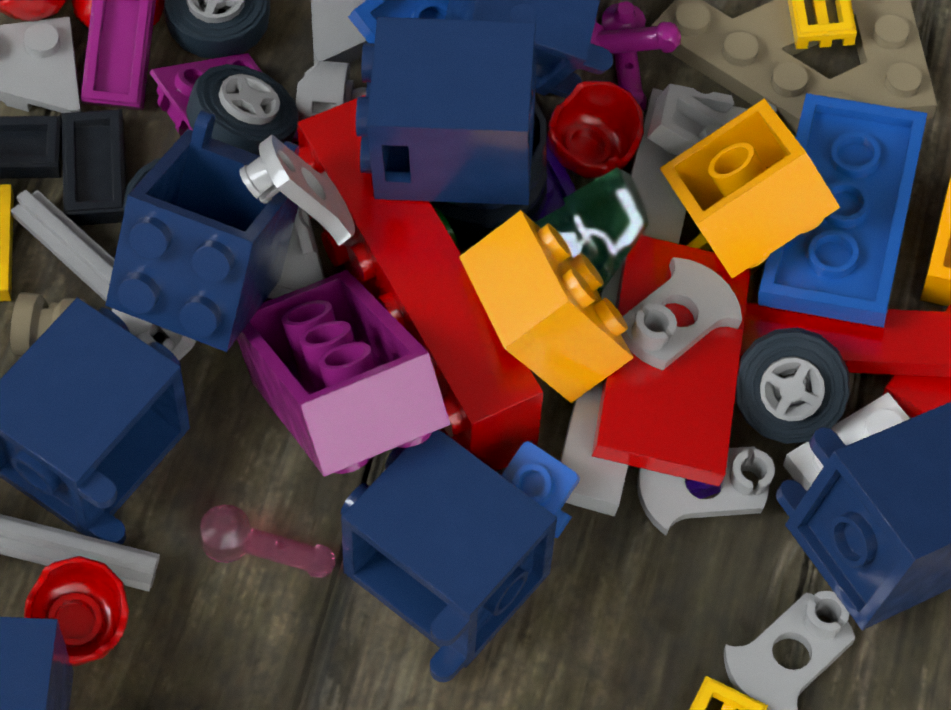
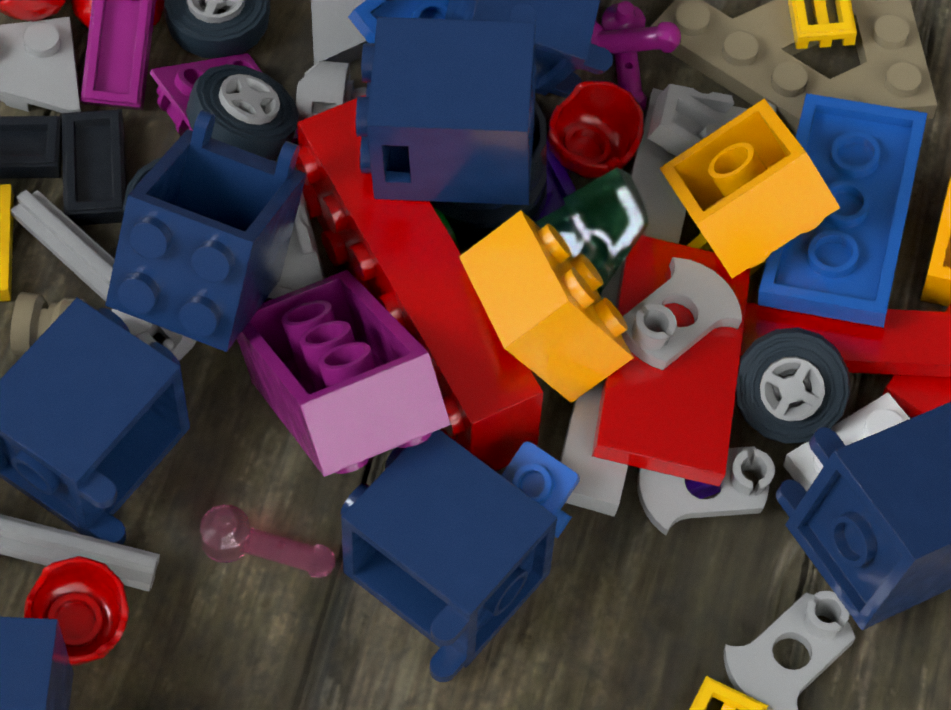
(283, 171): light grey piece -> none

